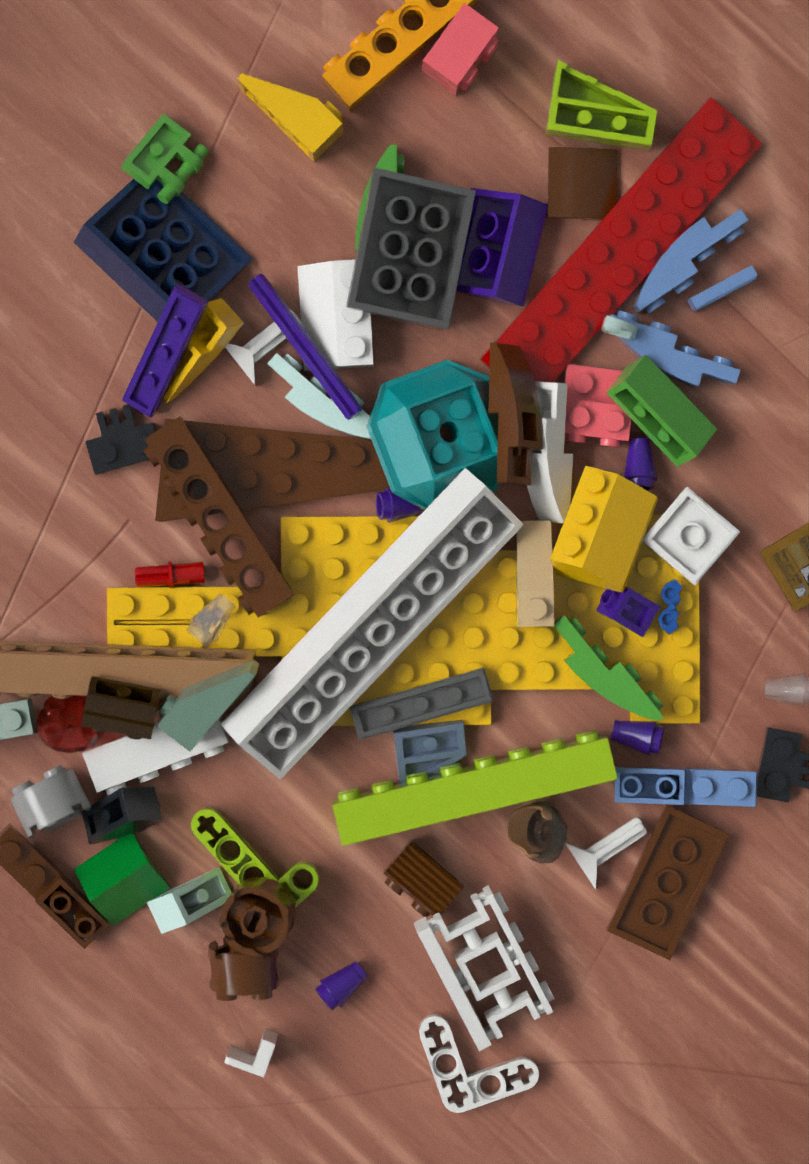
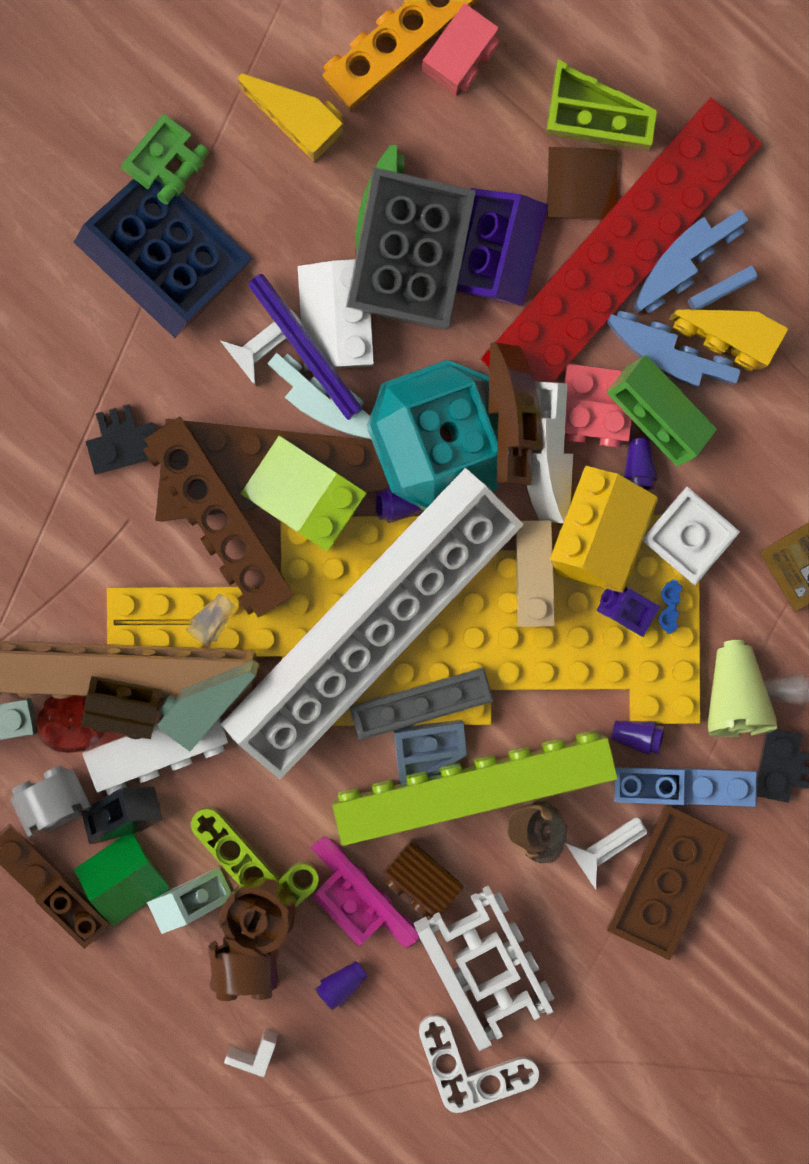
(165, 350): dark purple tile -> none
(170, 574): red axle -> none
(211, 336): yellow slope -> none
(303, 493): none -> lime slope
(355, 901): none -> dark pink bracket
(615, 683): bright green slope -> none
(619, 328): light aqua tile -> none
(739, 694): none -> yellowish green cone
(743, 334): none -> yellow slope

